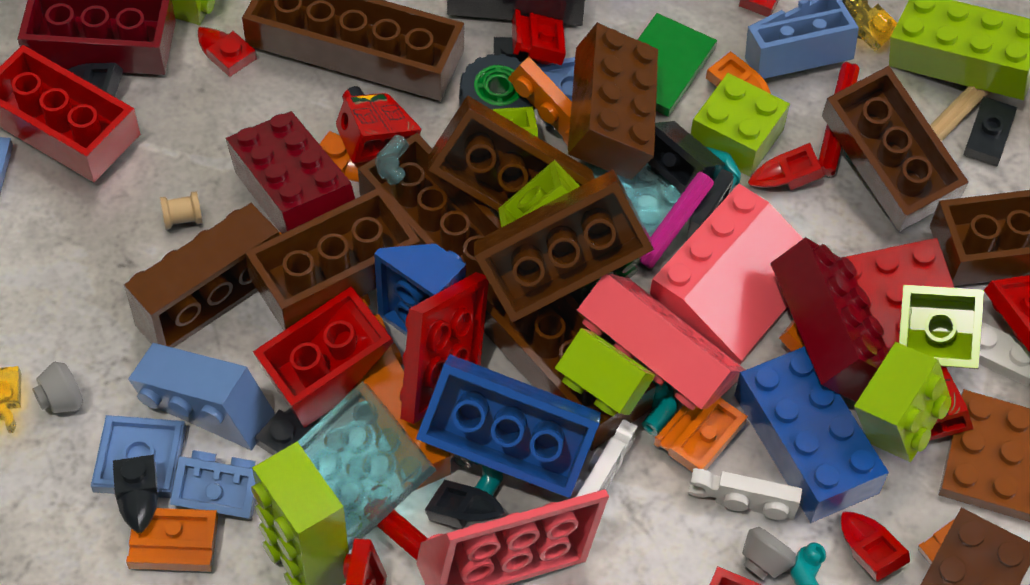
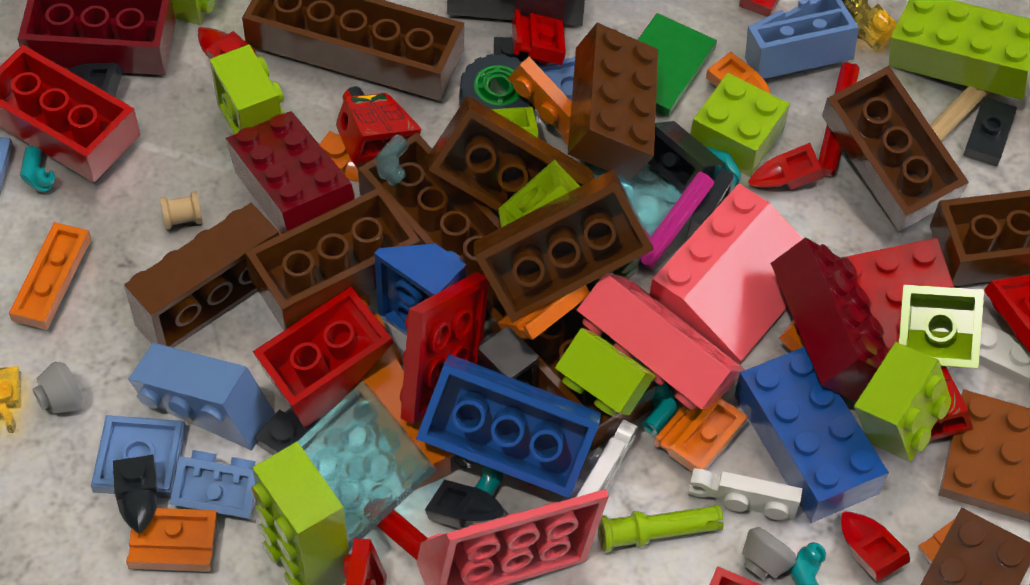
(32, 173): none -> teal arm
(50, 276): none -> orange plate
(245, 89): none -> lime brick
(509, 356): none -> black brick
(539, 320): none -> orange plate
(641, 528): none -> lime pin

